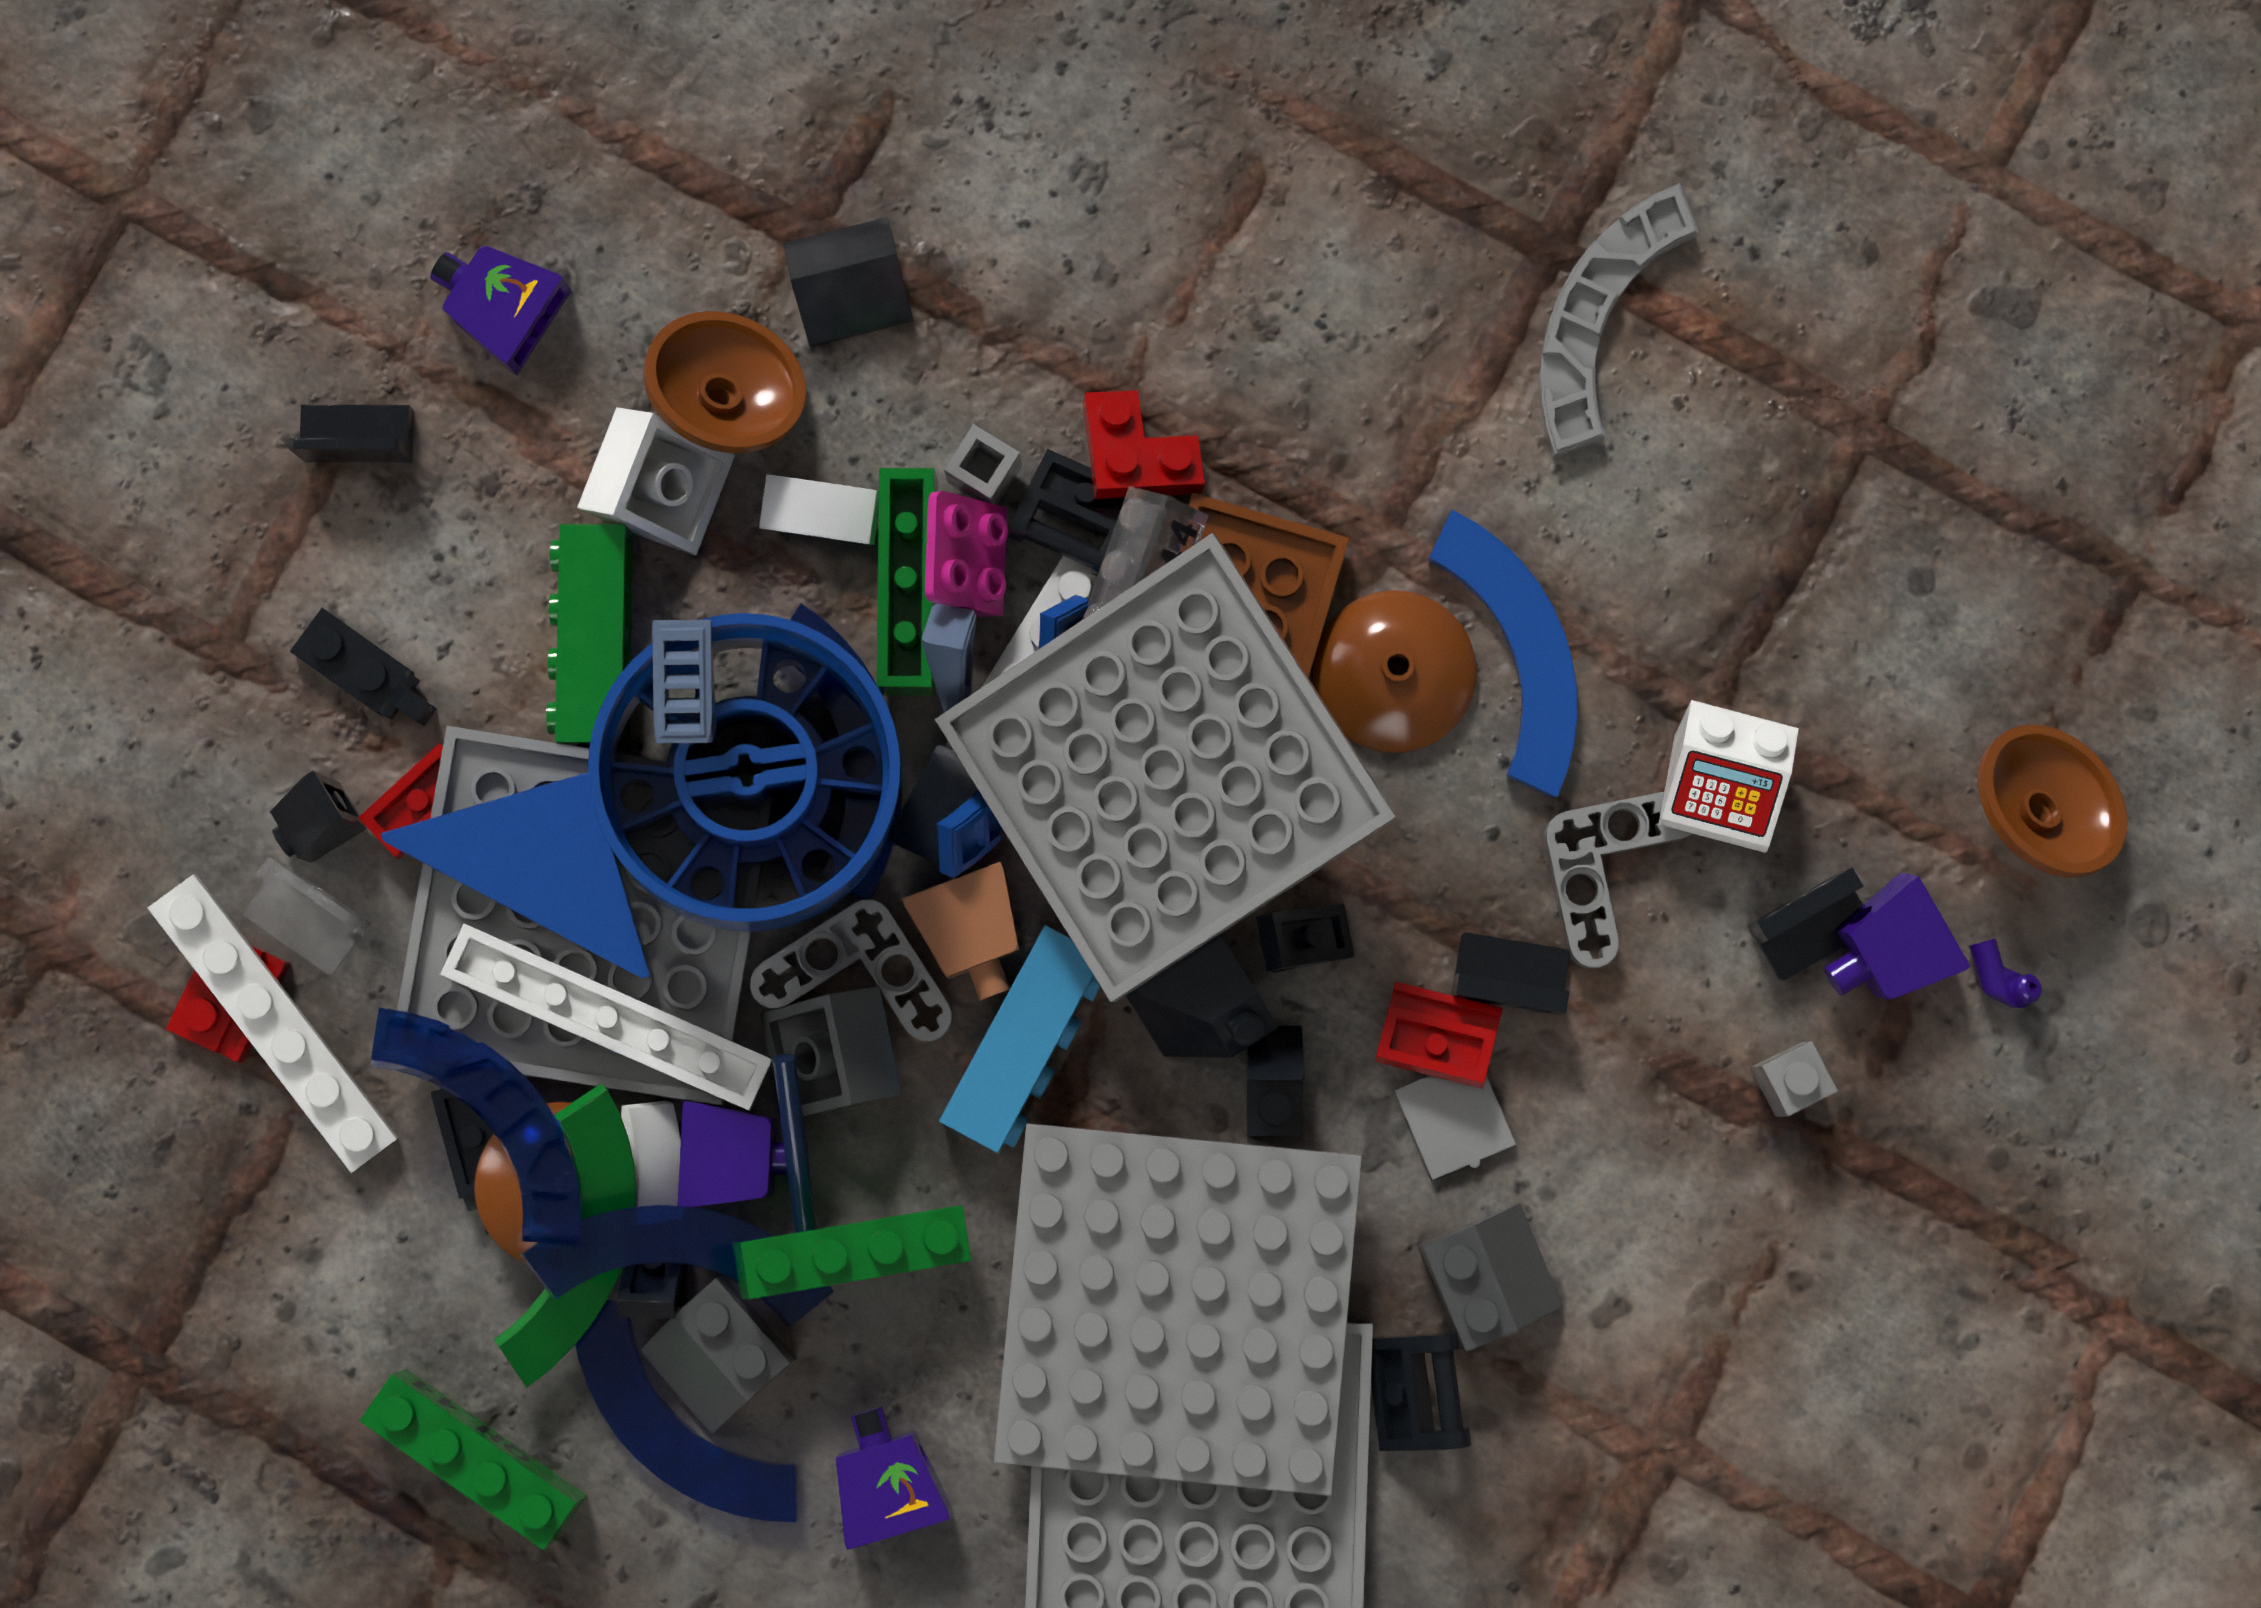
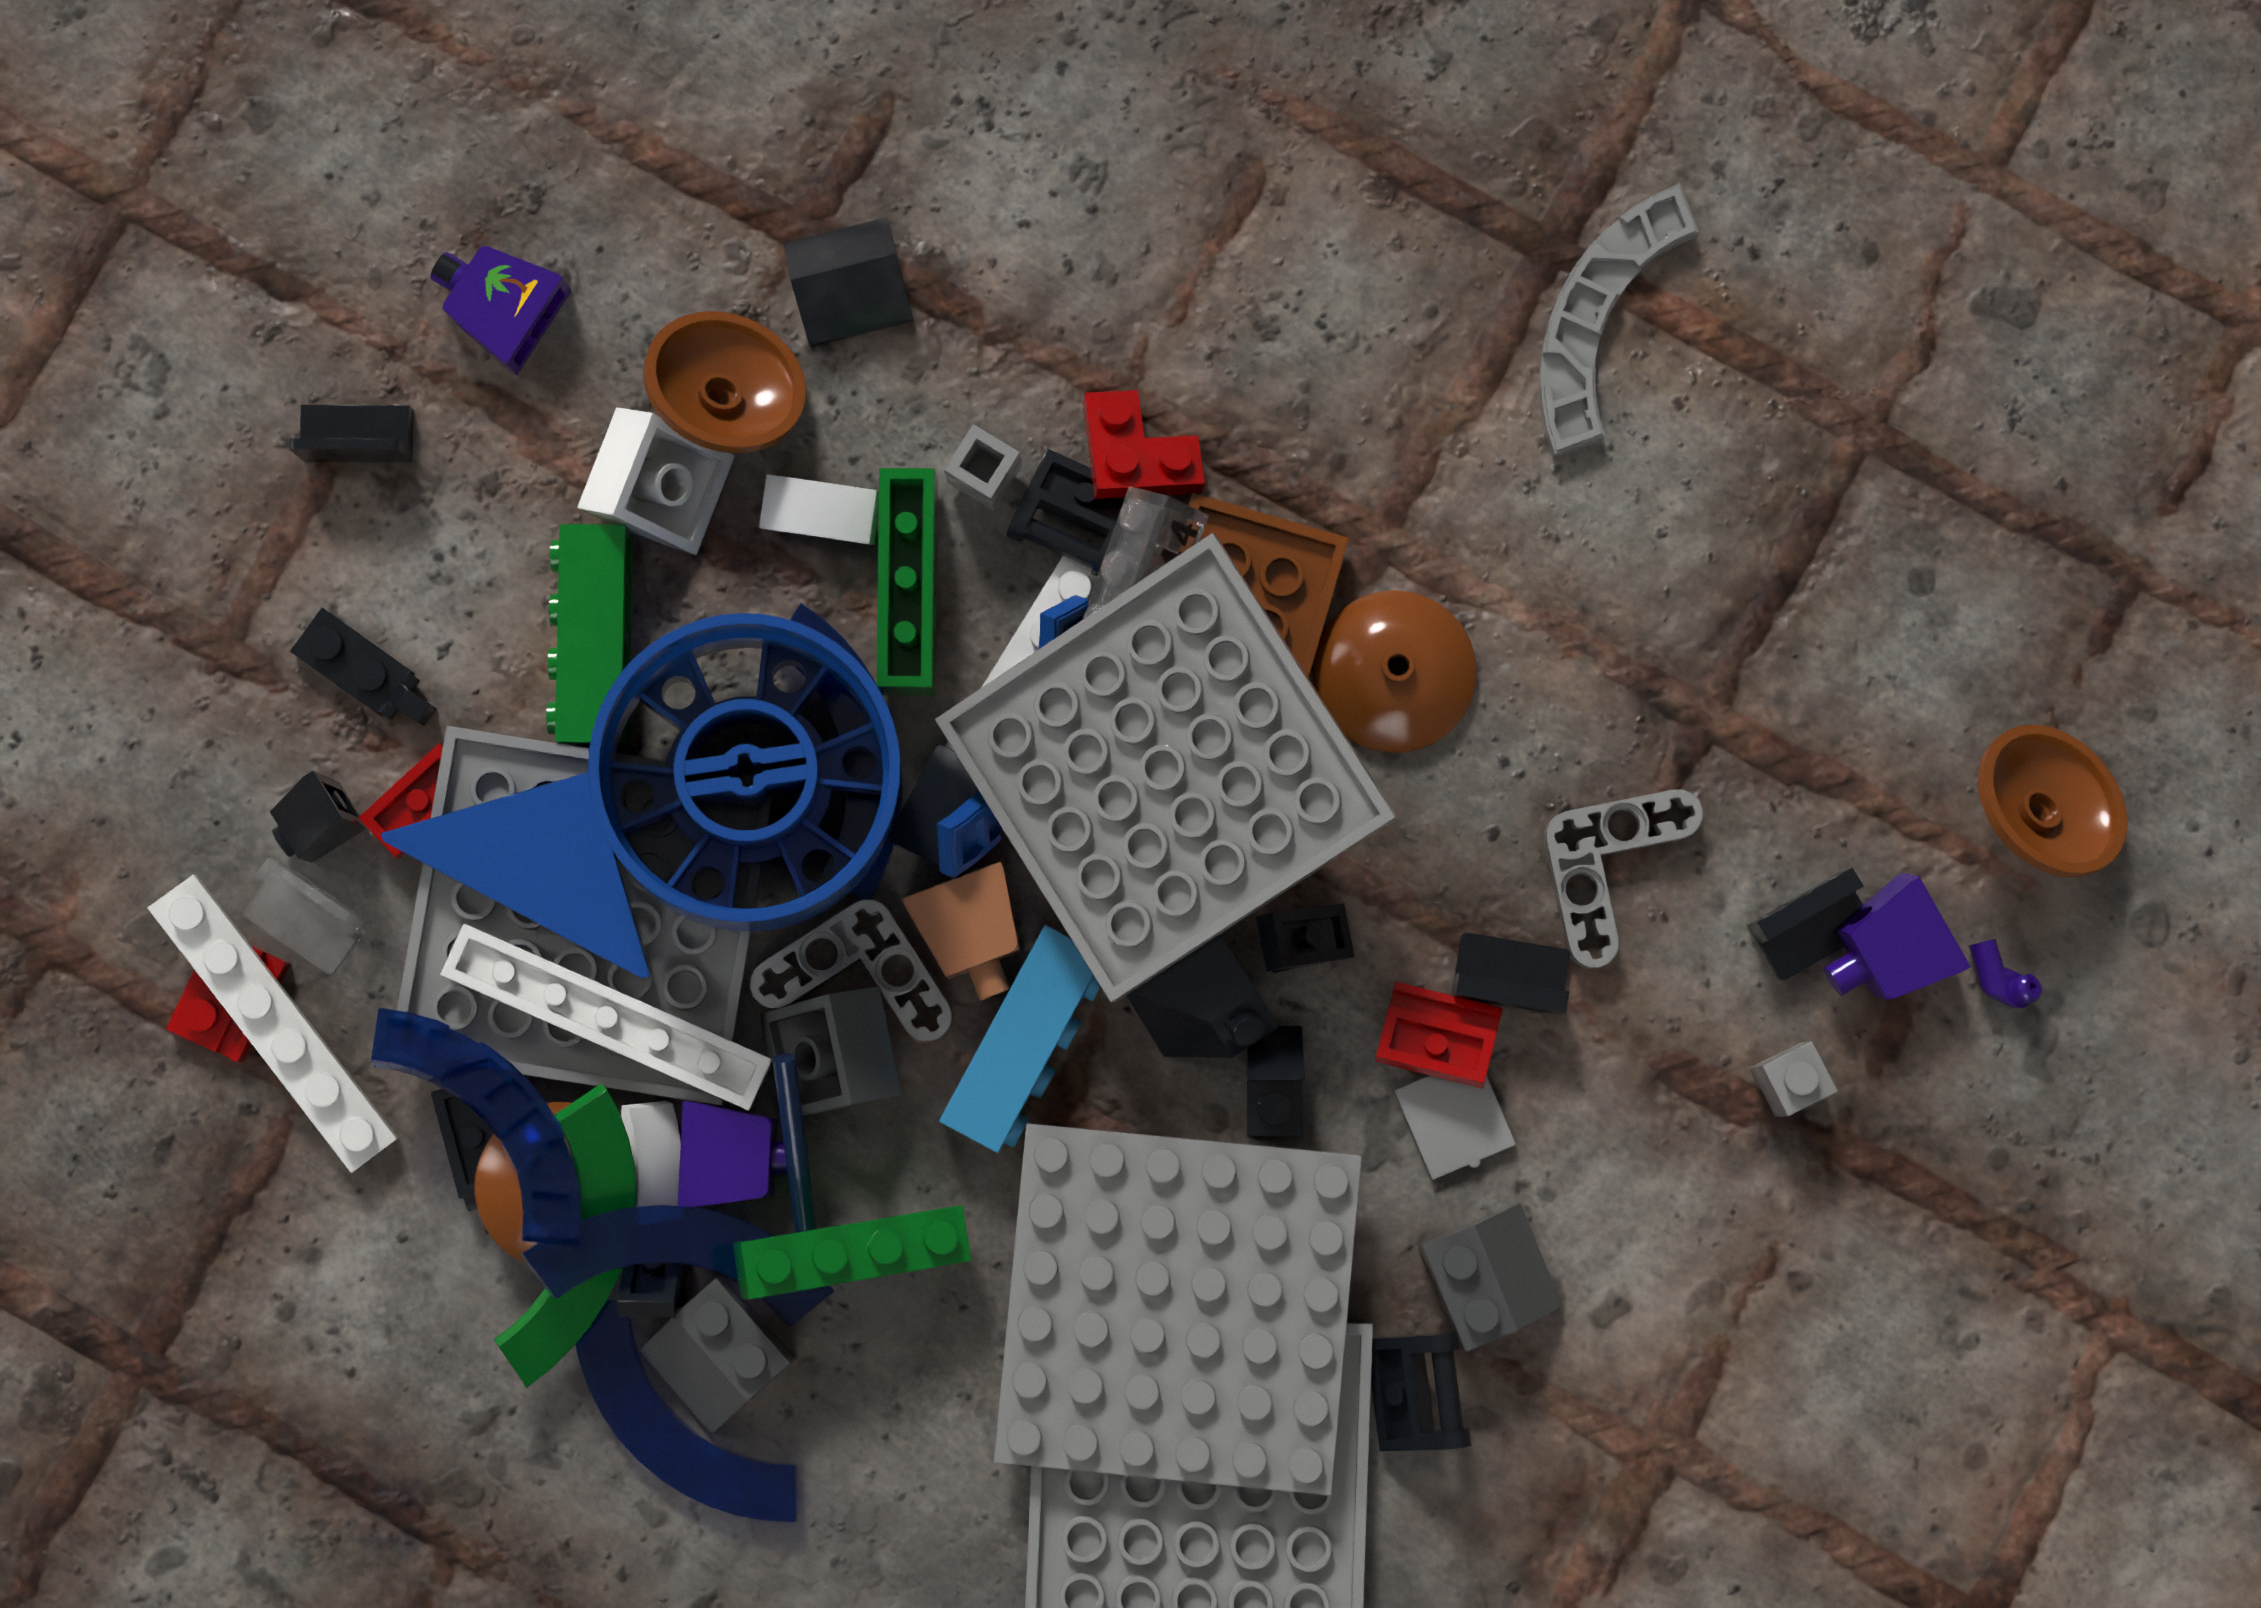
(473, 1458): green brick -> none
(683, 730): sand blue slope -> none
(886, 1484): dark purple torso -> none
(950, 652): sand blue slope -> none
(966, 553): dark pink bracket -> none
(1535, 644): blue tile -> none
(1728, 776): slope -> none

